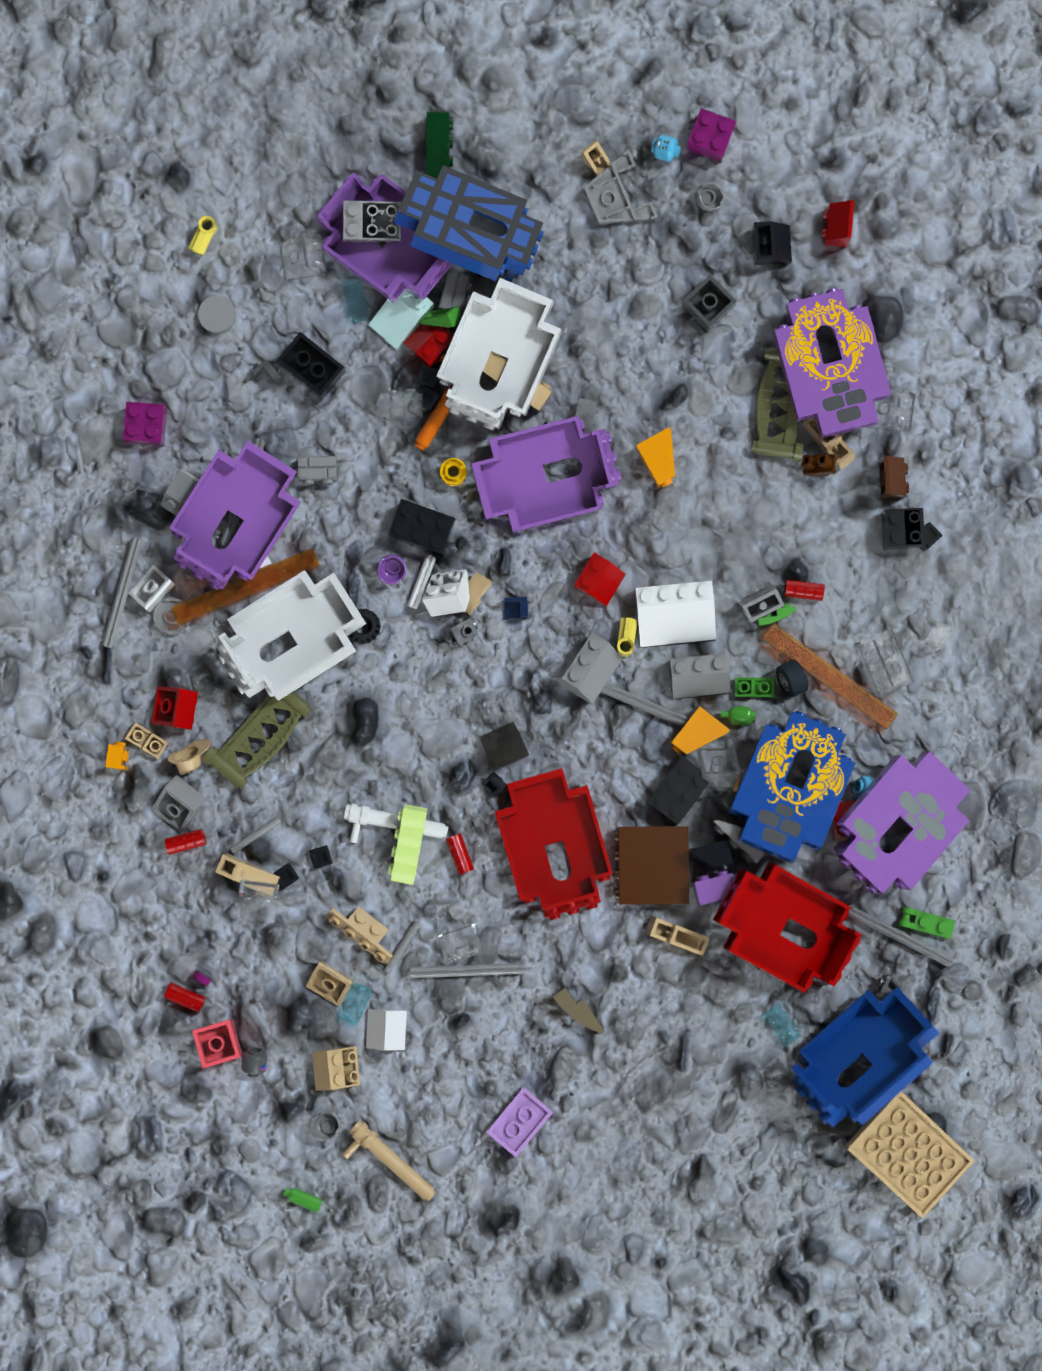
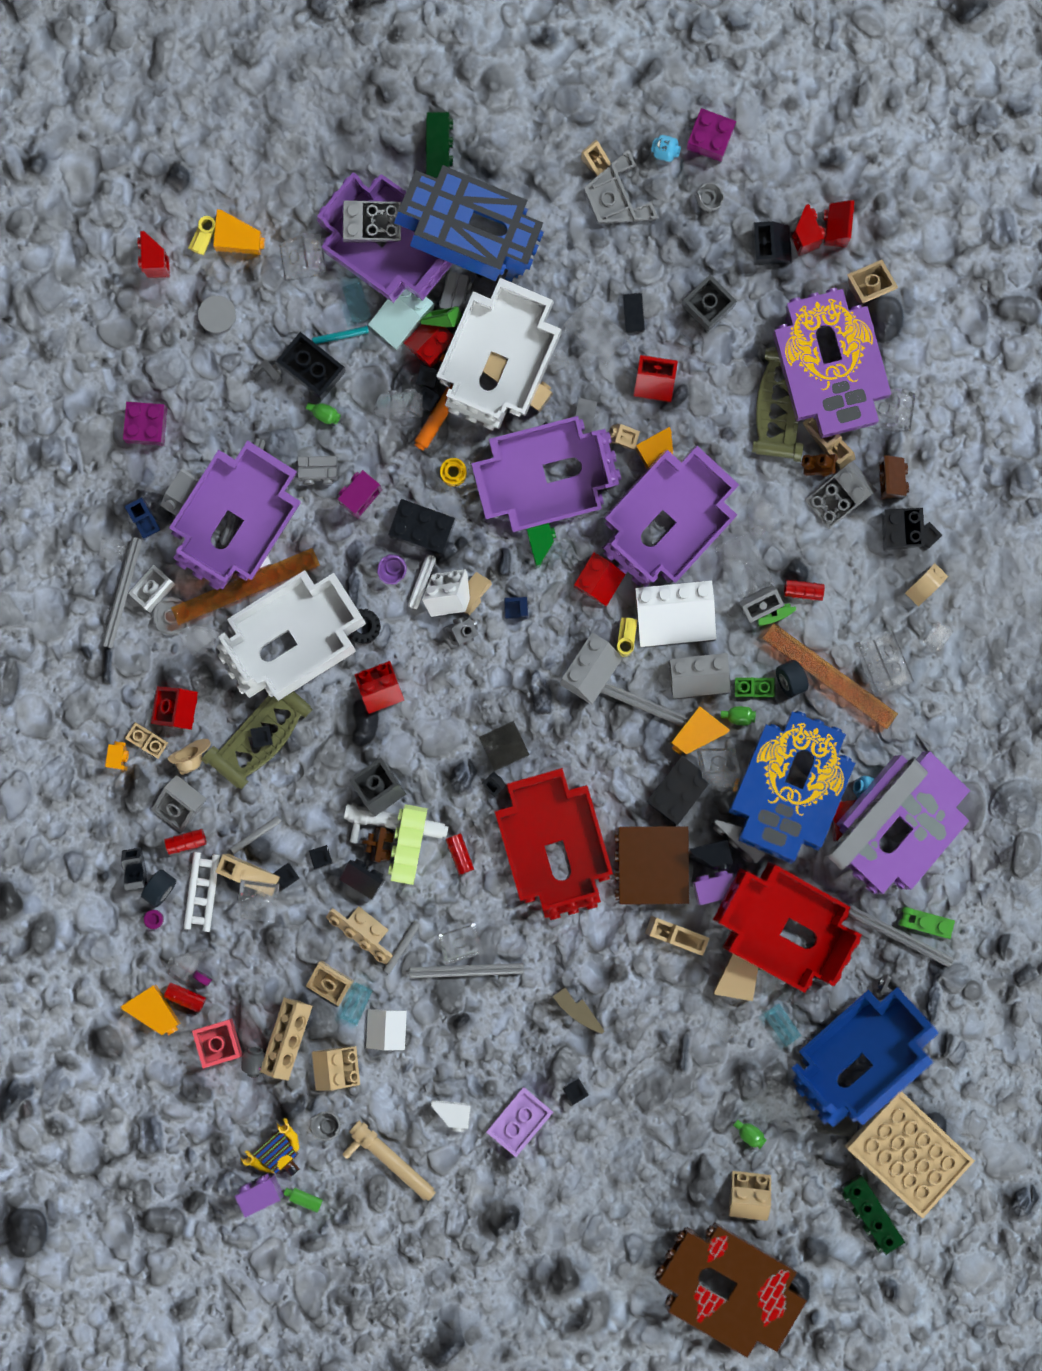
(134, 869): none -> black brick
(142, 517): none -> dark blue brick
(153, 258): none -> red slope
(153, 919): none -> magenta tile
(153, 1010): none -> light orange slope
(158, 888): none -> black wheel
(192, 900): none -> white bar
(236, 236): none -> light orange slope
(259, 1195): none -> medium lavender brick
(261, 736): none -> black plate
(276, 1152): none -> torso
(286, 1039): none -> tan brick
(324, 413): none -> bright green plant
(340, 335): none -> teal bar
(359, 493): none -> magenta brick
(362, 879): none -> black slope
(375, 843): none -> reddish brown hips
(377, 786): none -> dark grey brick
(379, 687): none -> red slope
(453, 1114): none -> white slope
(541, 541): none -> green slope
(575, 1091): none -> black tile
(624, 436): none -> tan bracket
(633, 313): none -> black tile
(655, 378): none -> red slope
(691, 495): none -> medium lavender panel
(737, 979): none -> tan slope
(750, 1134): none -> bright green plant
(750, 1195): none -> tan slope
(758, 1306): none -> reddish brown panel
(808, 234): none -> red slope
(841, 494): none -> light grey slope
(871, 282): none -> tan slope
(873, 1215): none -> dark green brick
(877, 813): none -> light grey beam
(926, 585): none -> tan brick

